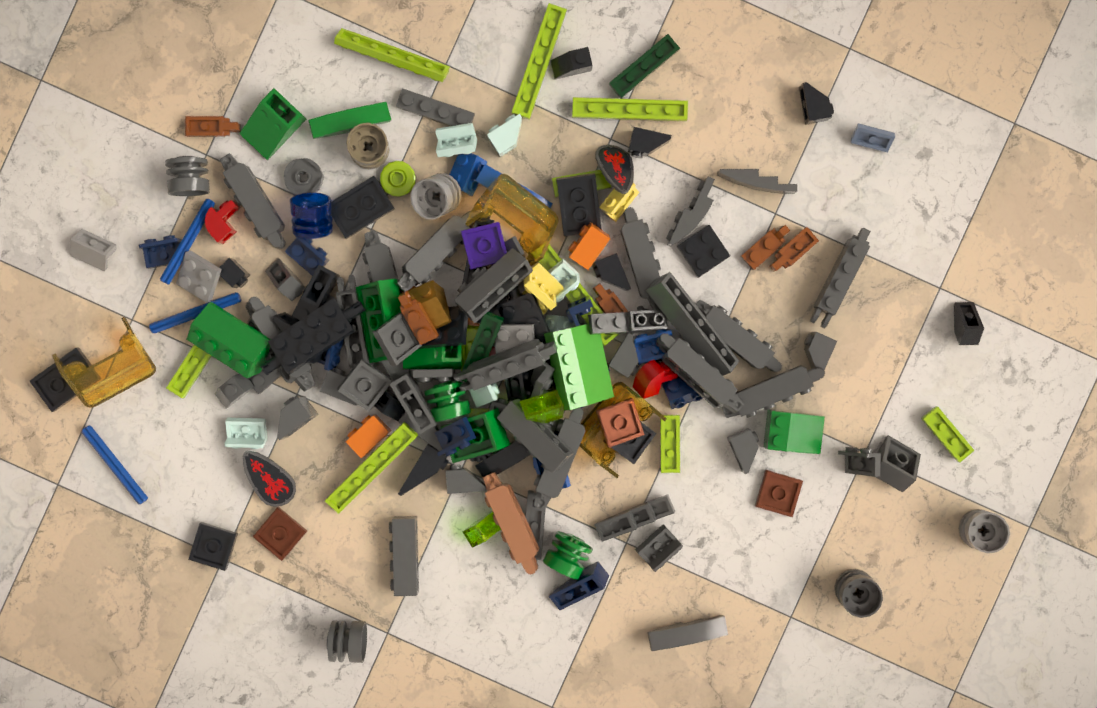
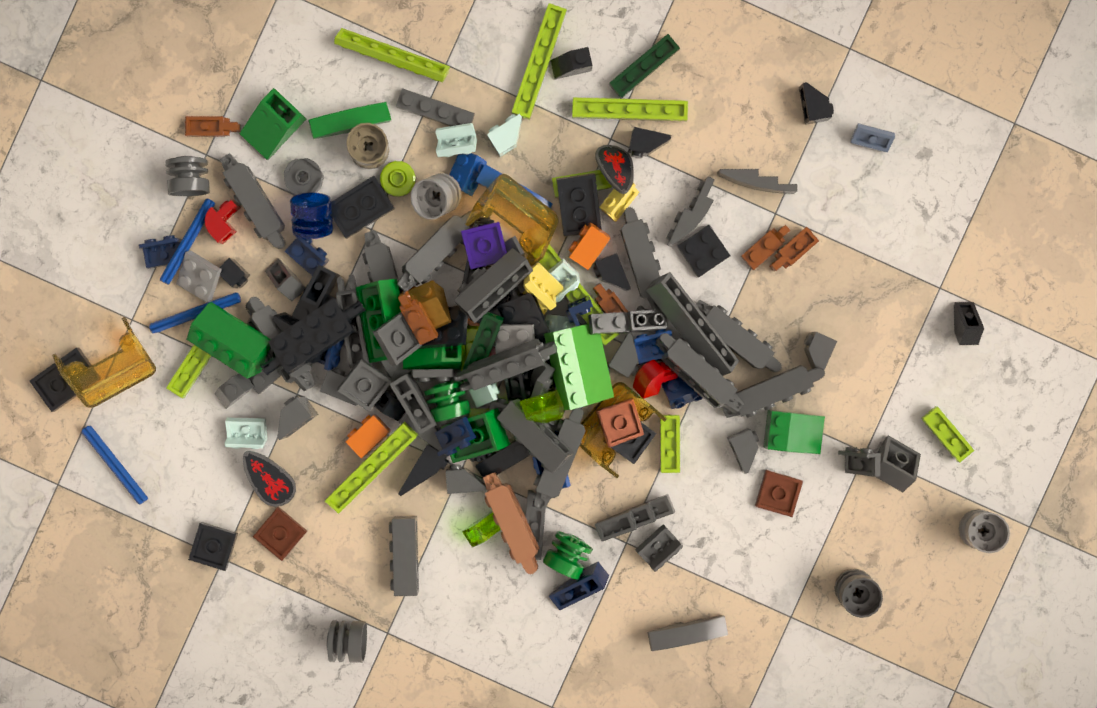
(91, 249): light grey panel -> none
(841, 277): dark grey hinge -> none

